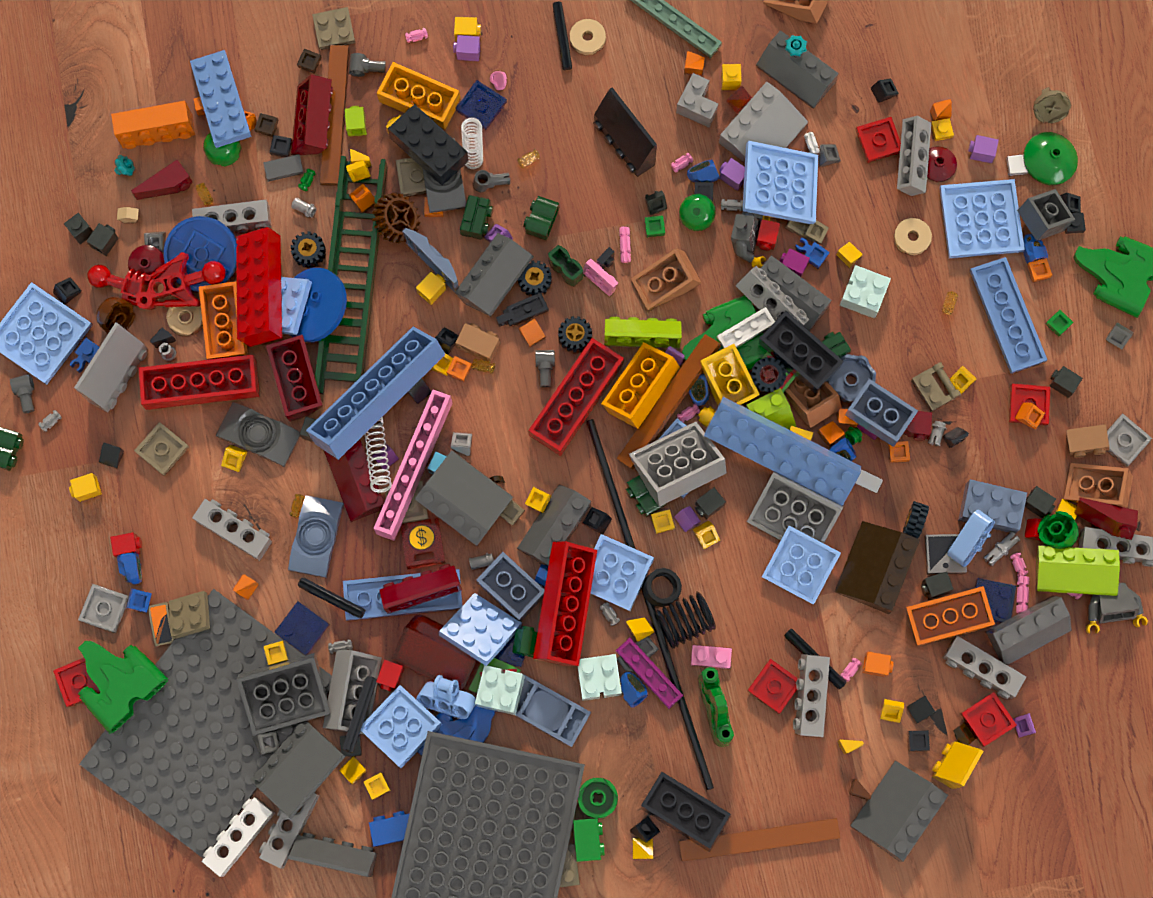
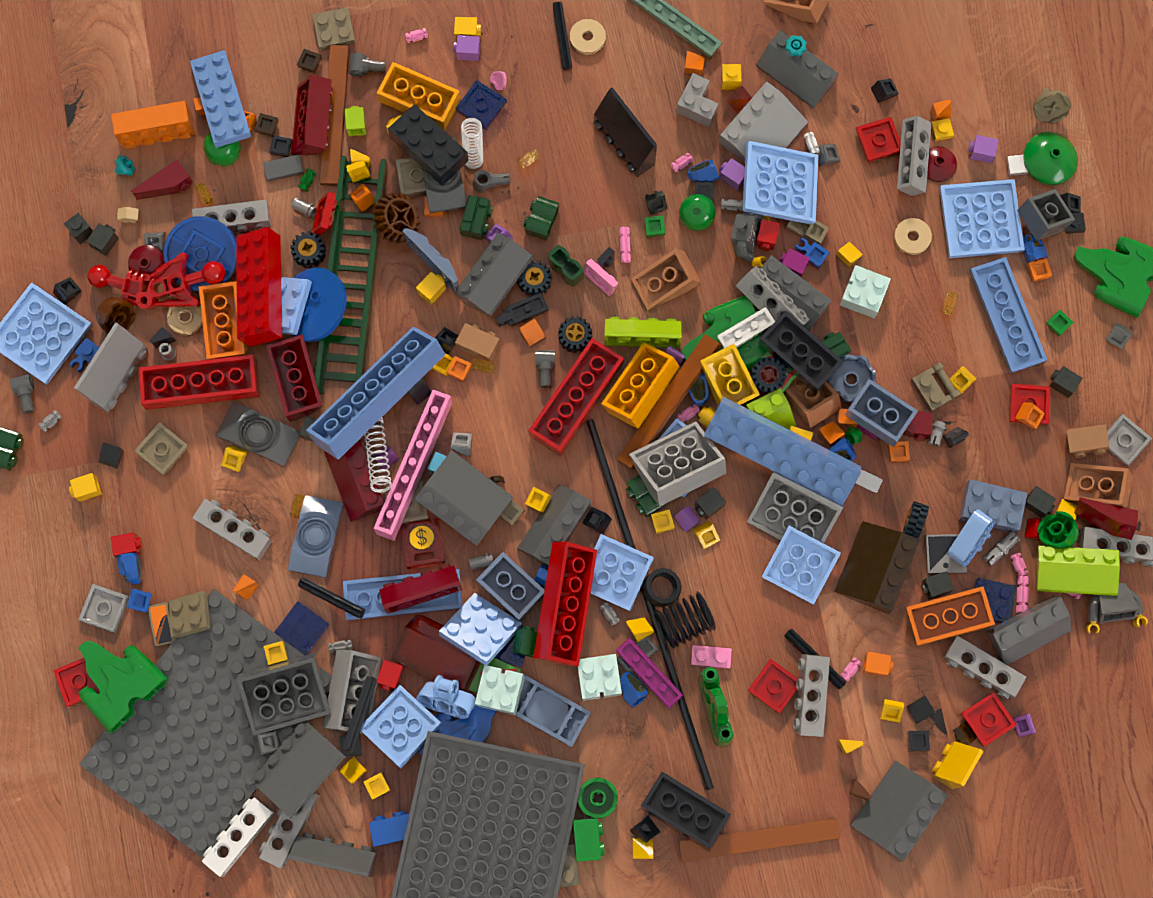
(322, 217): none -> red plate

